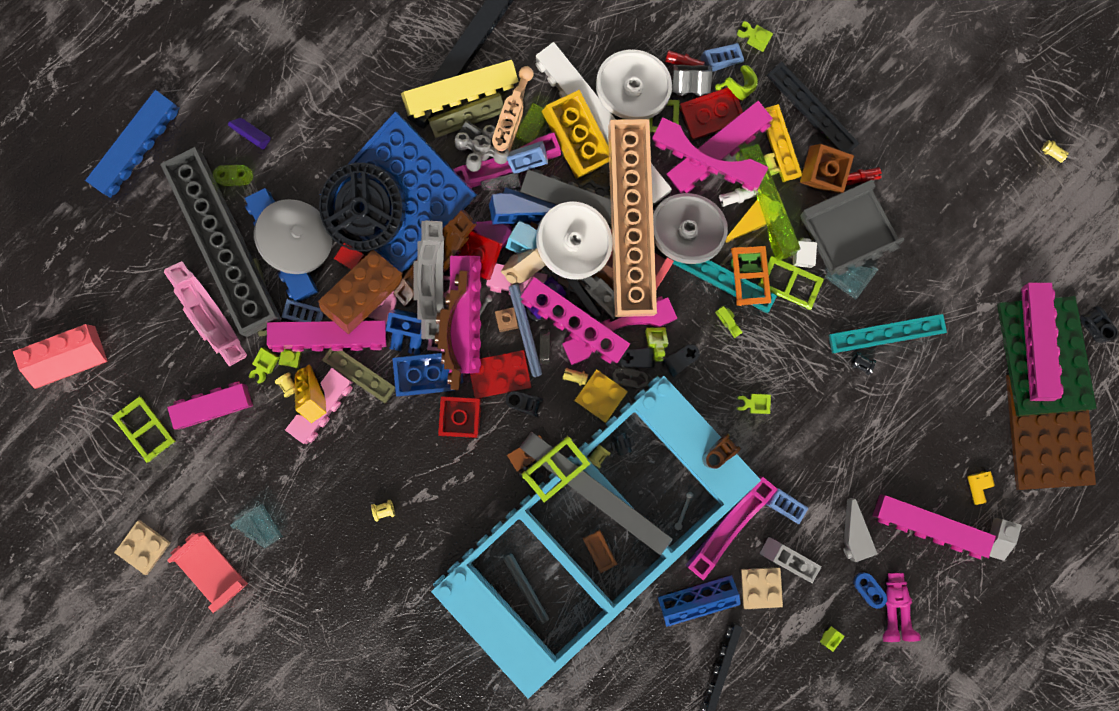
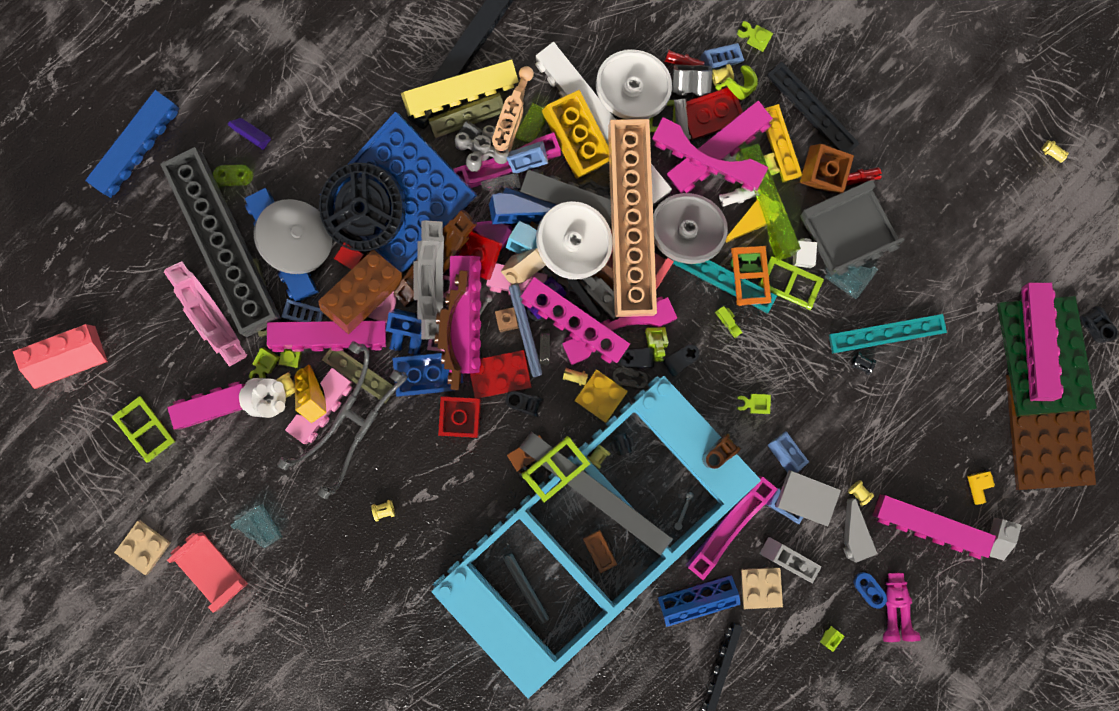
(263, 397): none -> white brick
(397, 376): none -> dark grey bar
(681, 116): none -> light grey pin
(722, 74): none -> light yellow bush
(788, 453): none -> medium blue slope
(808, 498): none -> light grey tile
(861, 493): none -> light yellow bush

